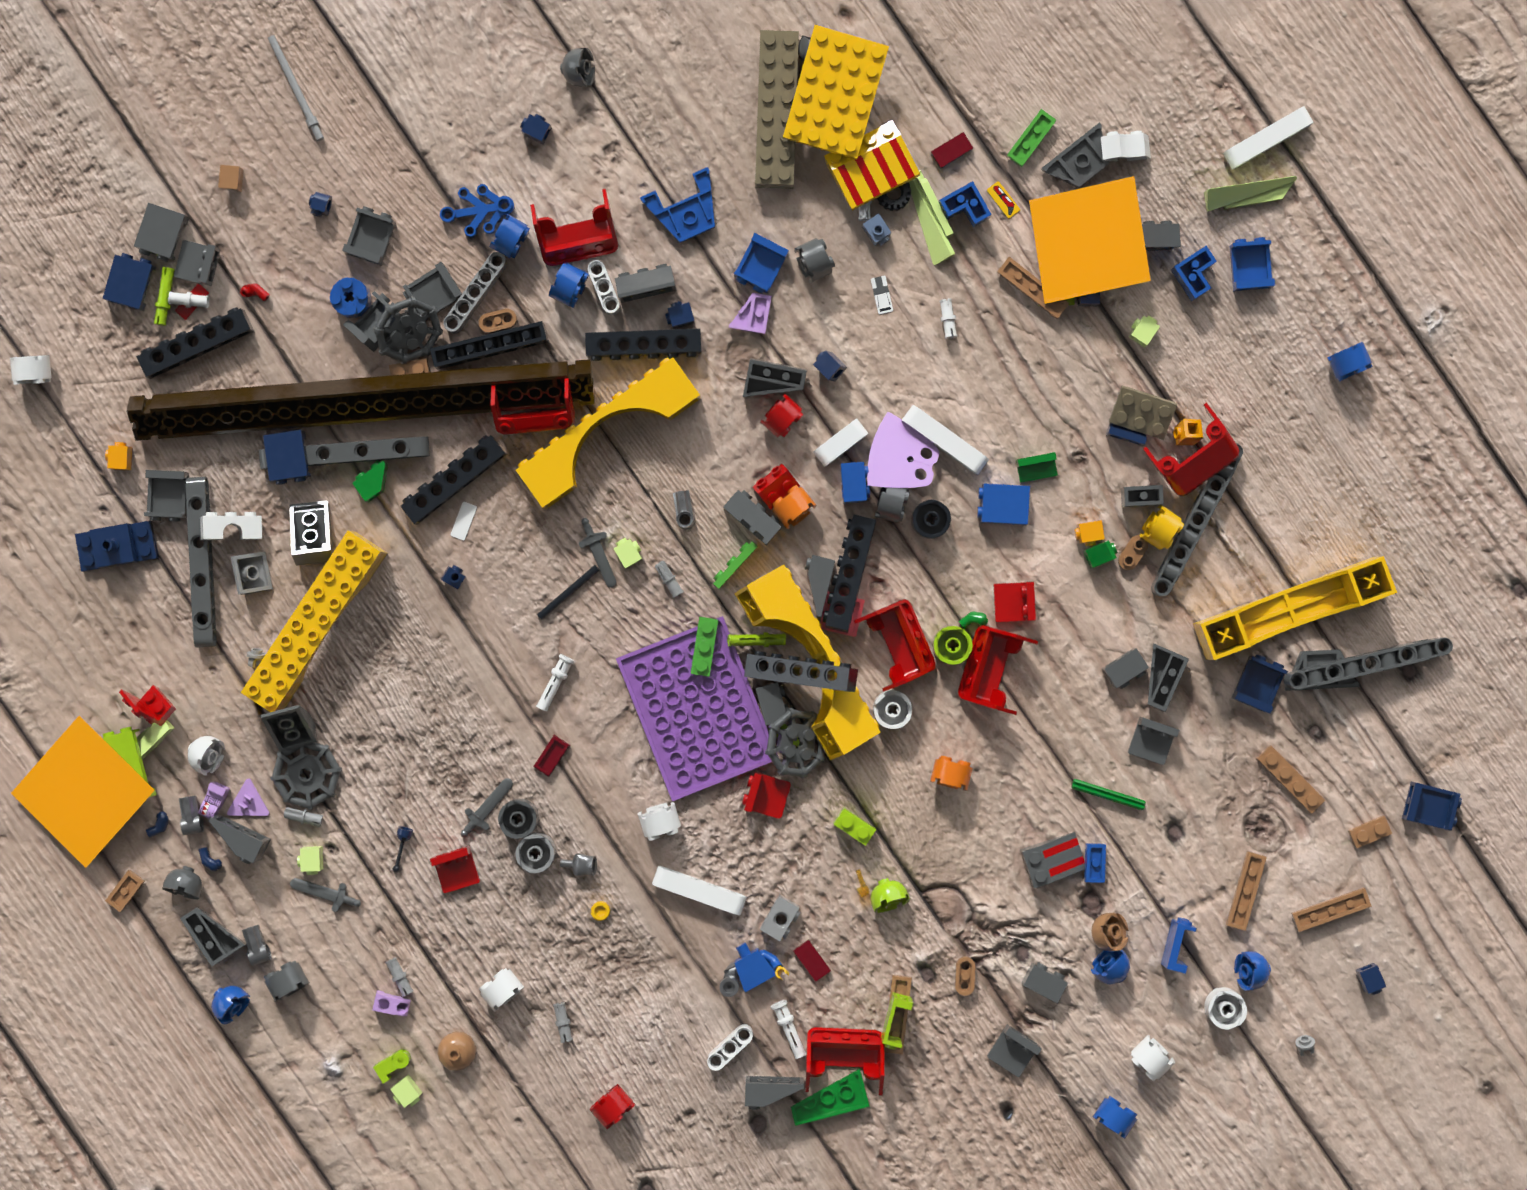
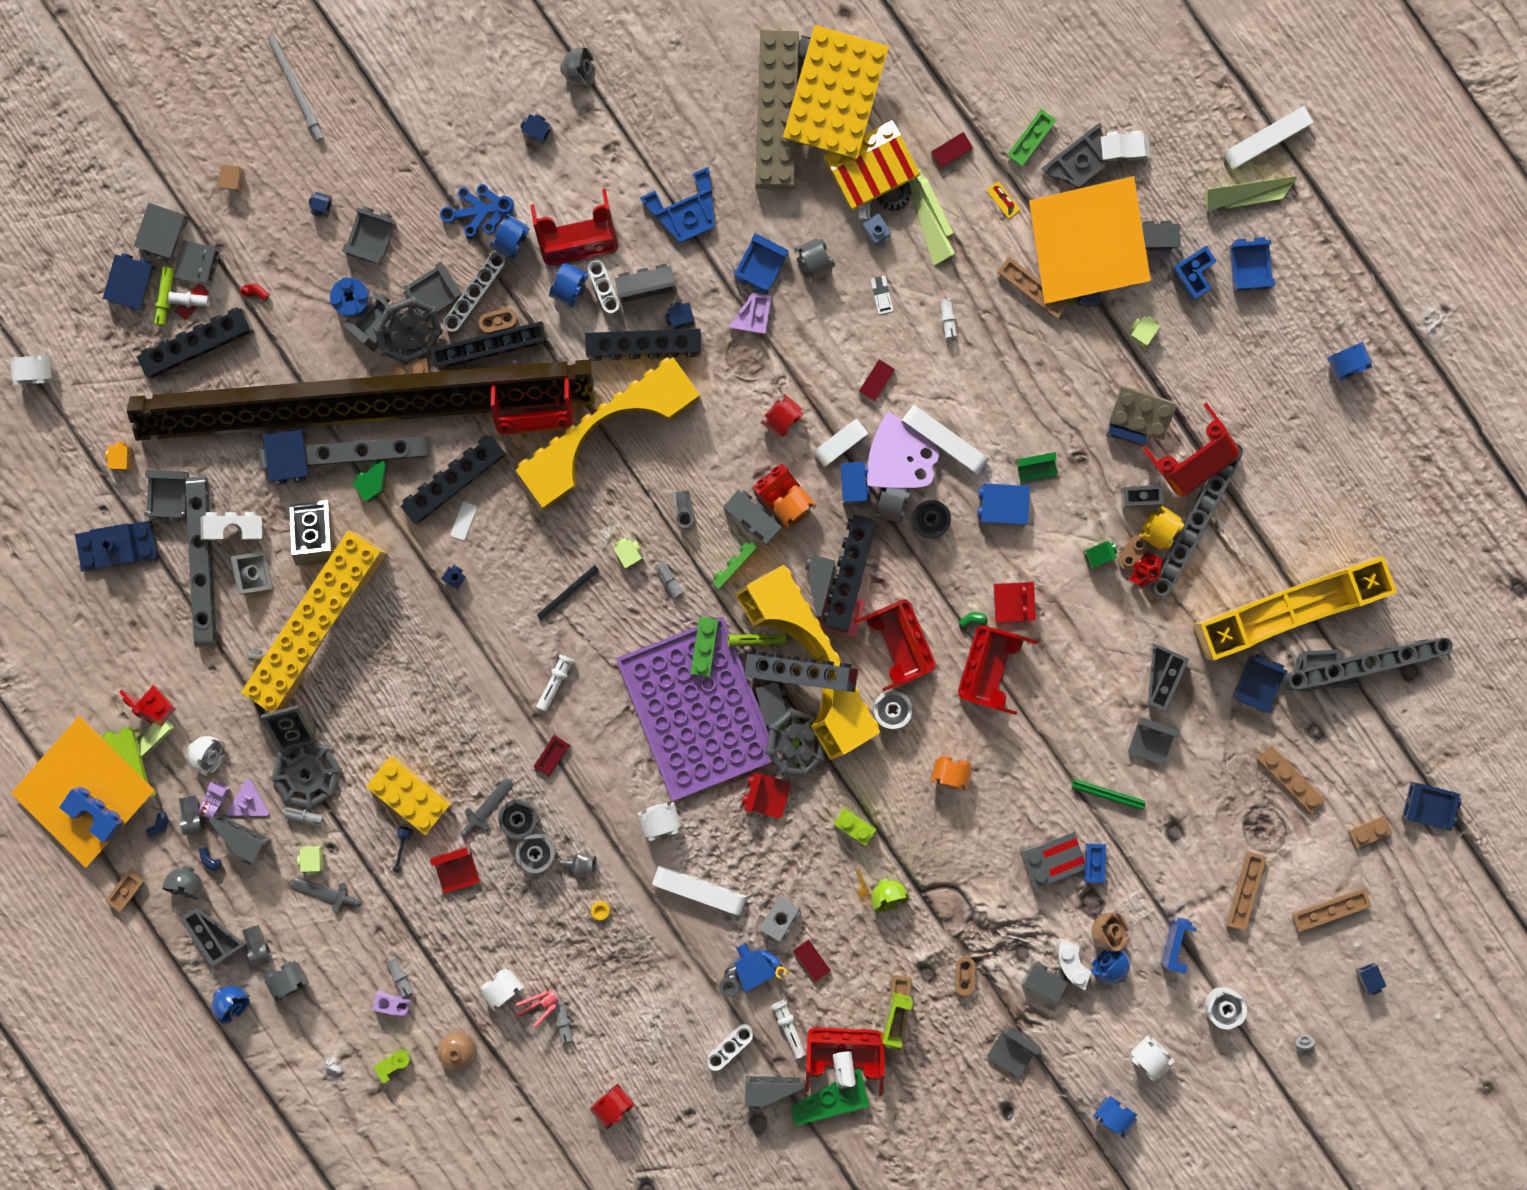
(105, 821): none -> blue arch
(406, 1092): yellowish green brick -> none
(409, 795): none -> yellow brick
(546, 998): none -> coral plant
(593, 540): dark grey sword -> none
(771, 377): dark grey wedge -> none
(830, 365): dark blue brick -> none
(844, 1069): none -> white arm
(876, 380): none -> dark red tile
(944, 637): lime brick -> none
(967, 200): blue brick -> none
(1070, 963): none -> white brick
(1089, 532): light orange brick -> none
(1125, 668): dark grey brick -> none
(1143, 569): none -> red piece
(1188, 432): light orange brick -> none
(1252, 970): blue cylinder -> none

